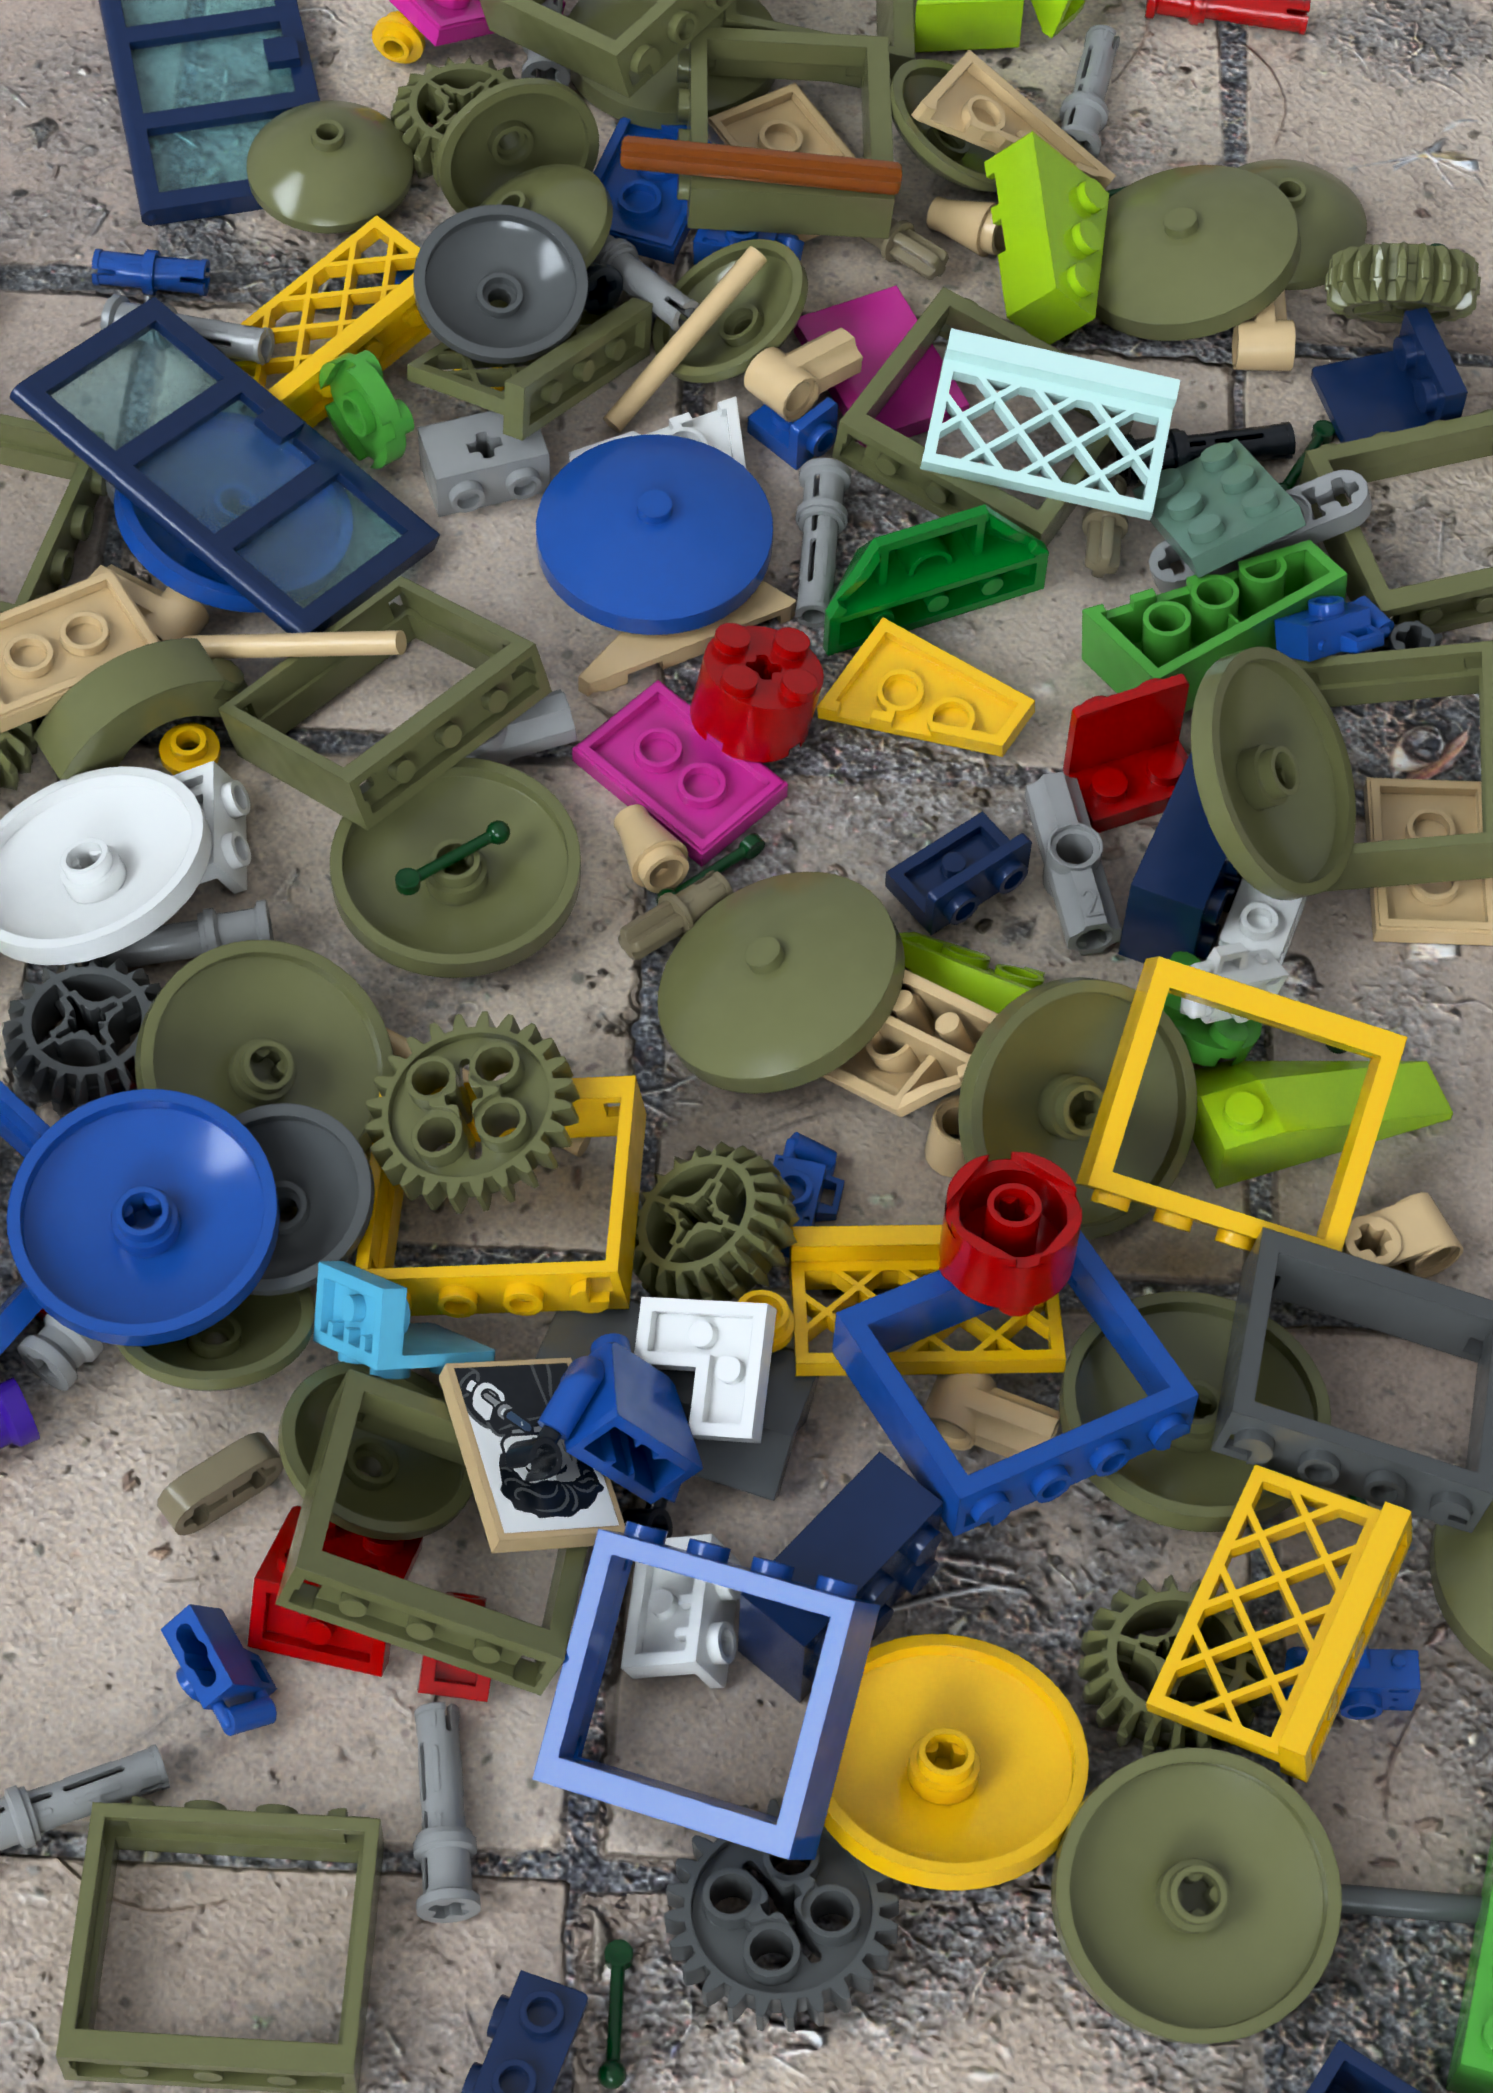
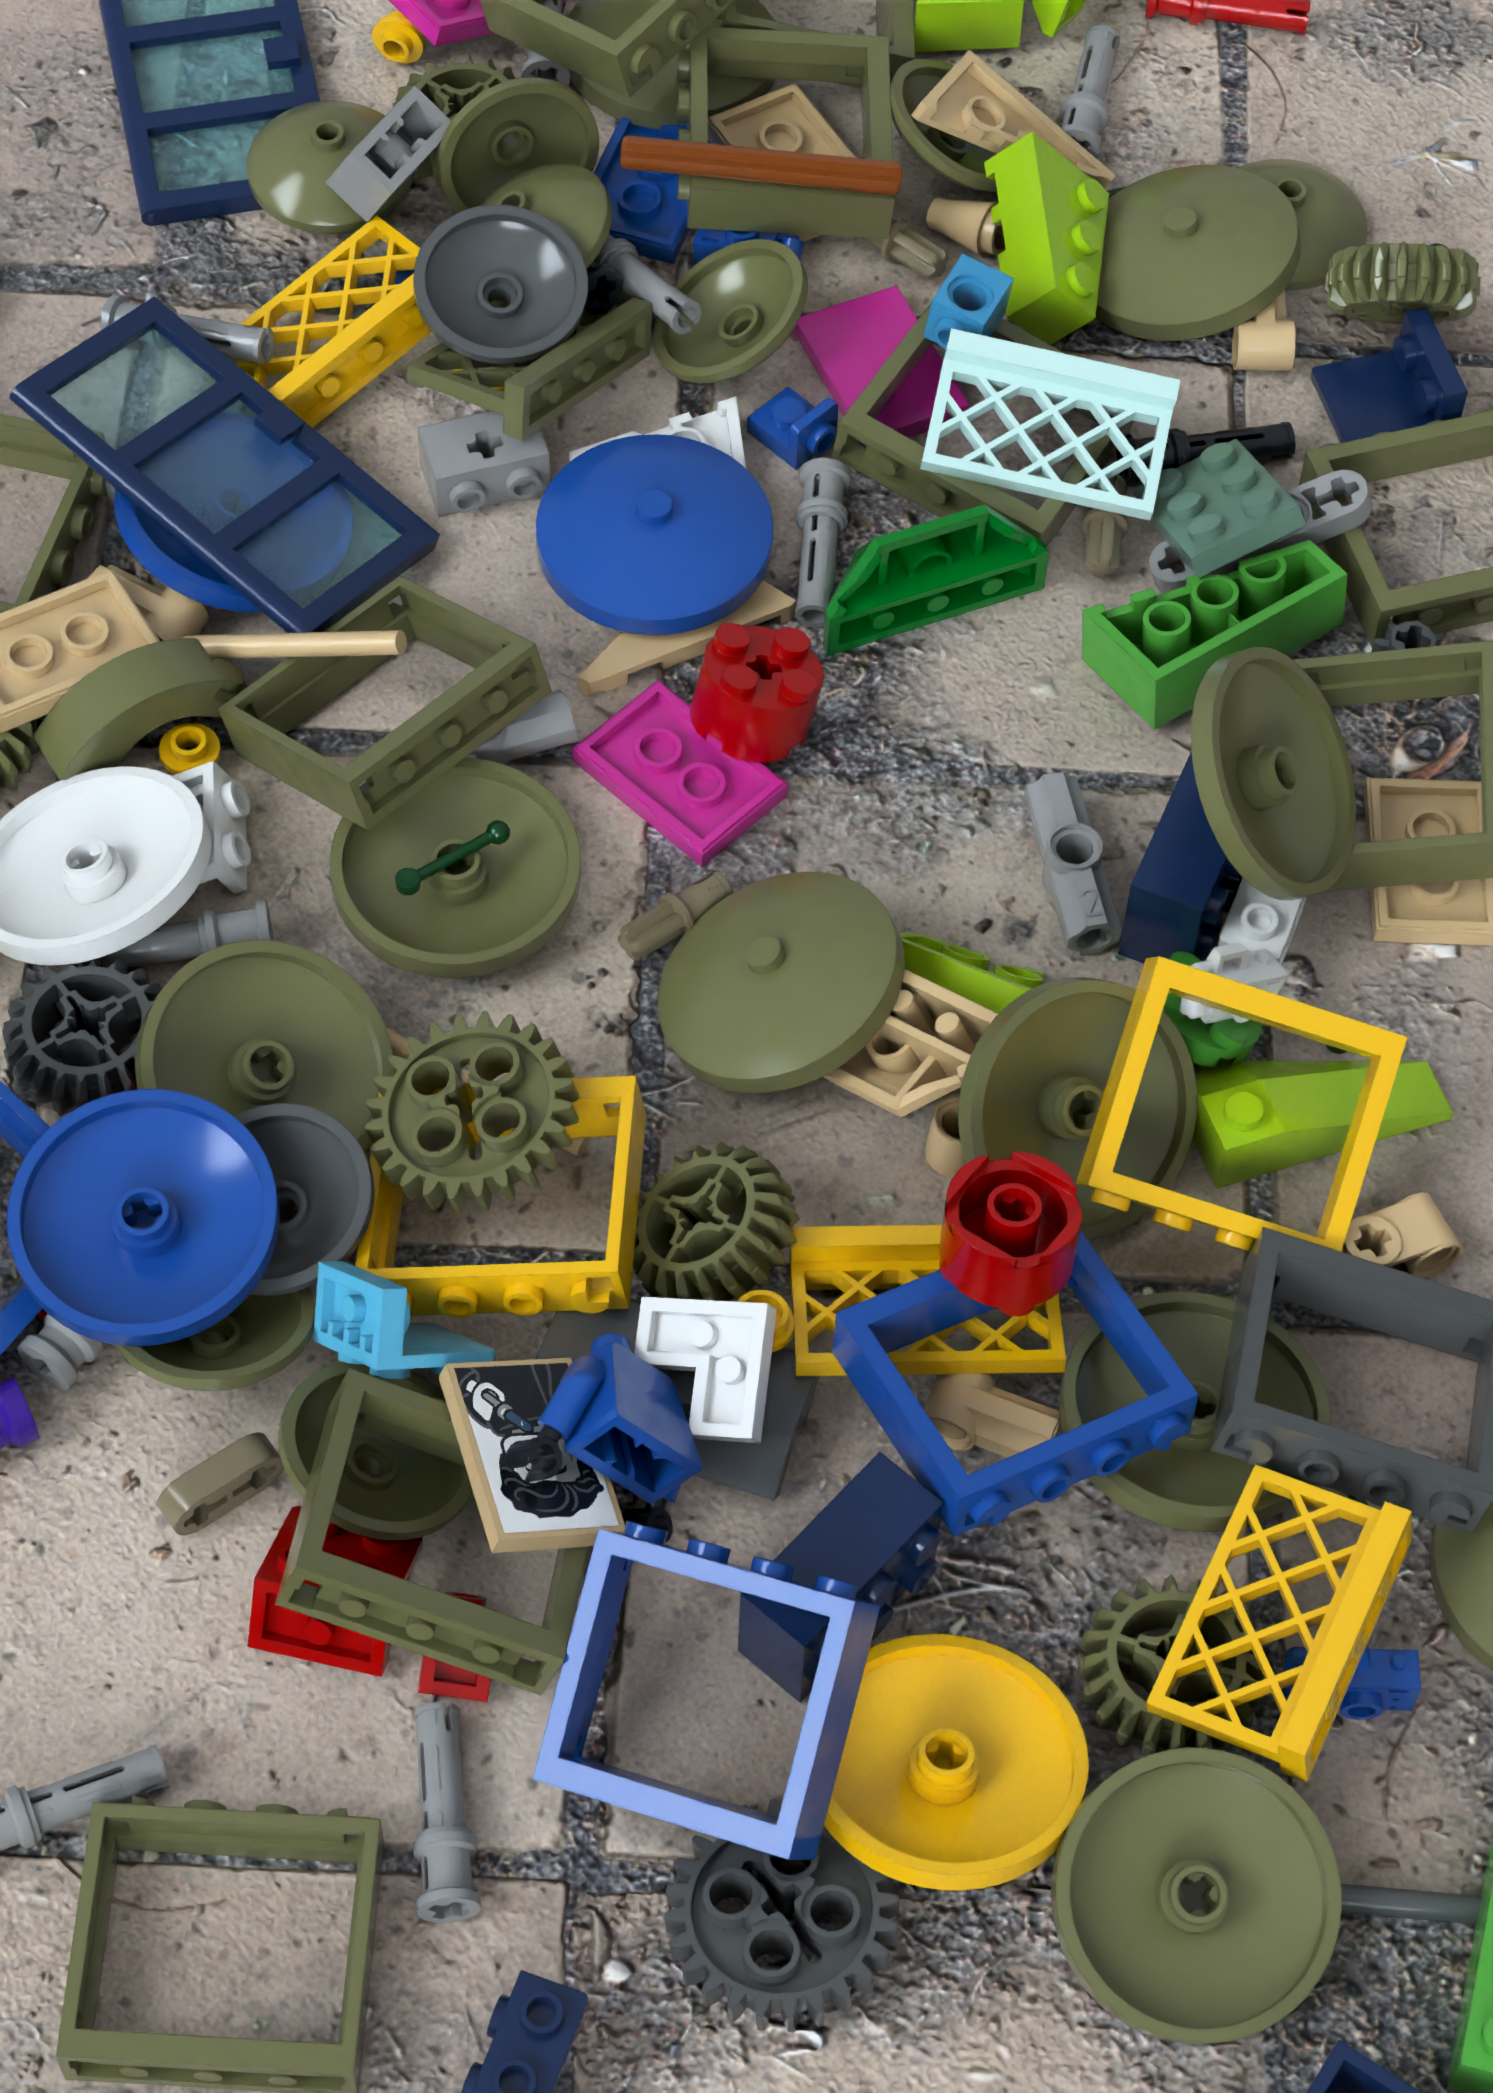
(151, 272): blue pin -> none
(220, 1670): blue piece -> none
(365, 409): bright green plate -> none
(389, 154): none -> light grey brick
(618, 1958): dark green hinge -> none
(652, 852): tan cone -> none
(680, 1623): white bracket -> none
(685, 339): tan bar -> none
(749, 848): dark green hinge -> none
(795, 379): tan piece -> none
(808, 1171): blue piece -> none
(925, 694): yellow wing -> none
(959, 873): dark blue bracket -> none
(969, 301): none -> dark azure brick
(1128, 751): red bracket -> none
(1322, 434): dark green hinge -> none
(1332, 628): blue piece -> none

